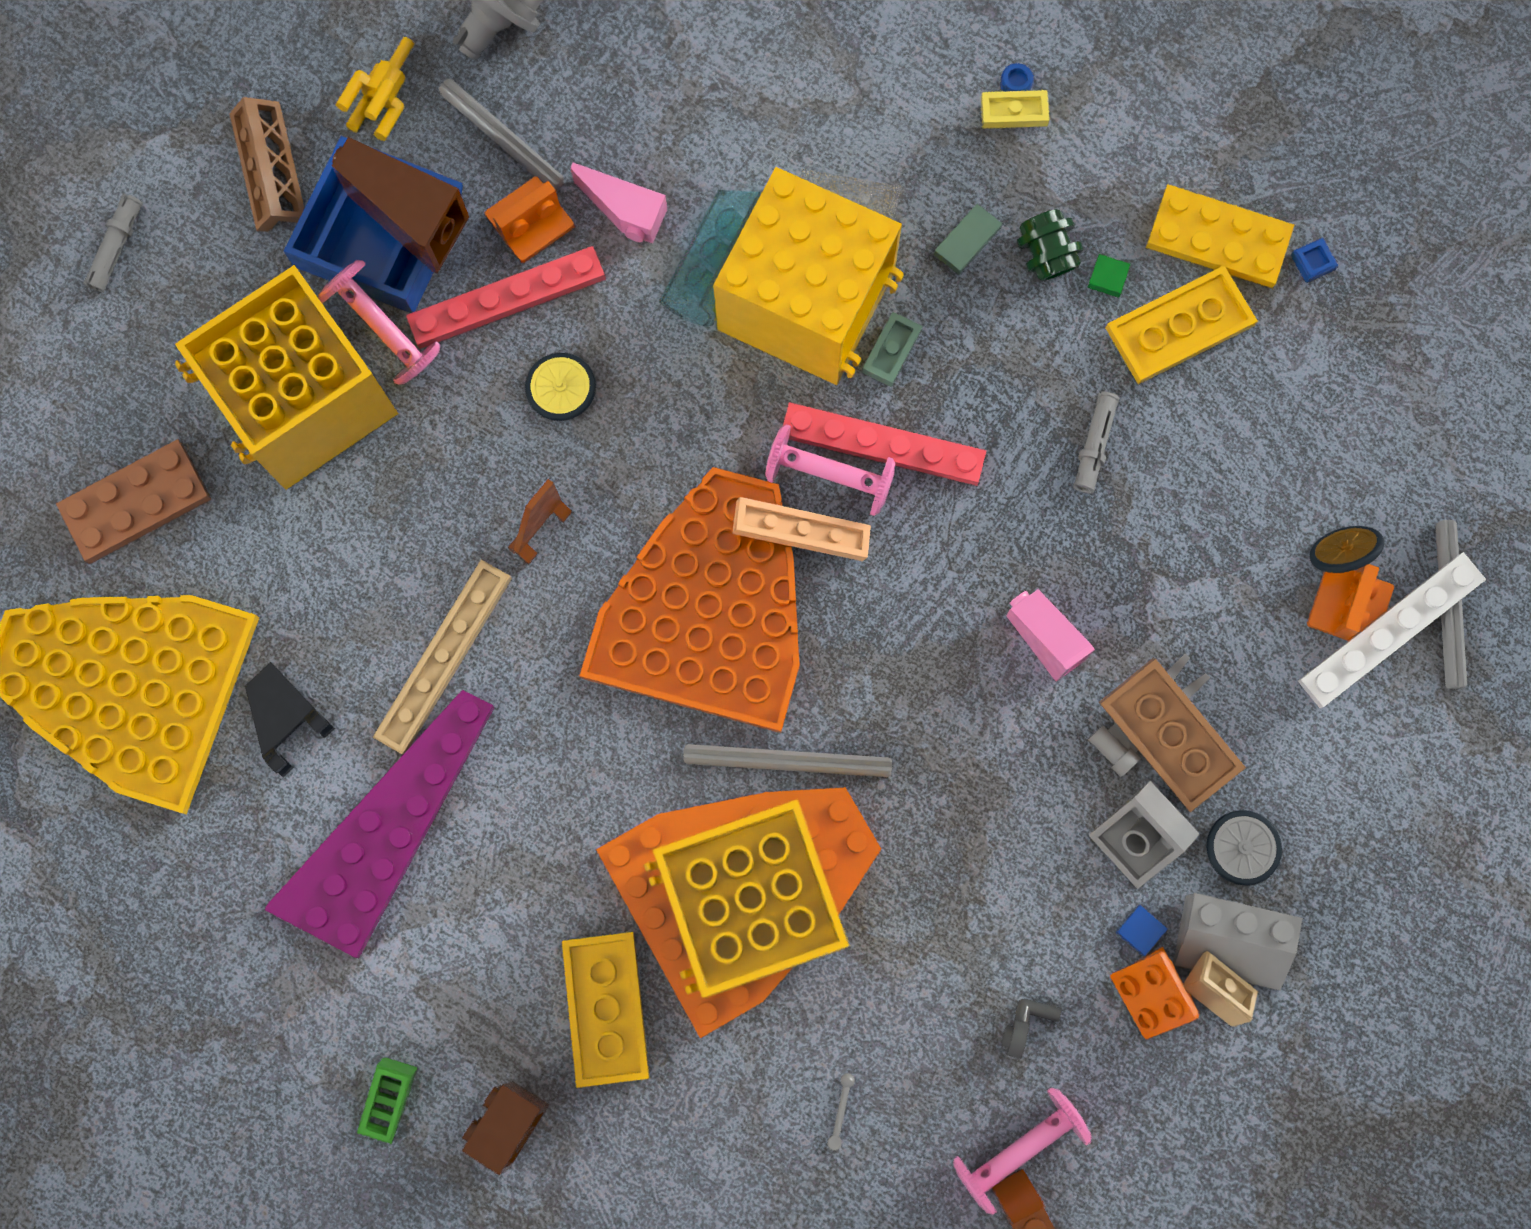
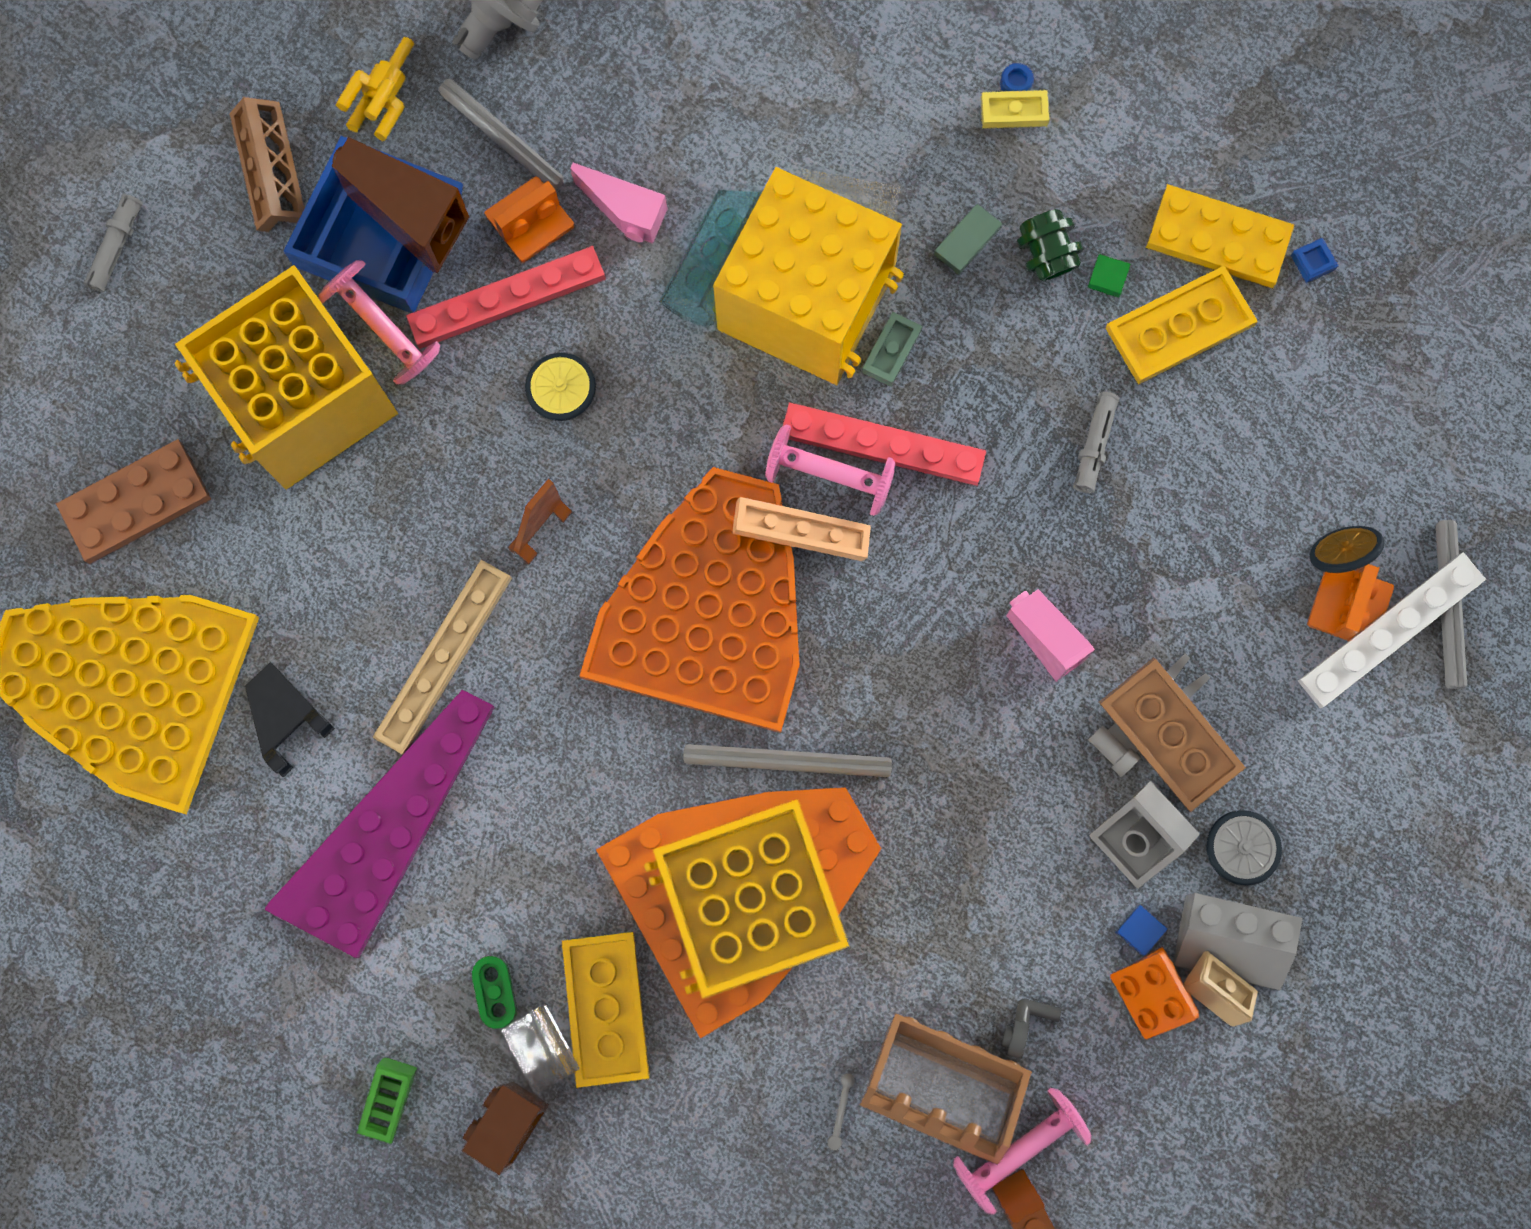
(494, 992): none -> green plate
(540, 1049): none -> clear plate
(947, 1089): none -> window

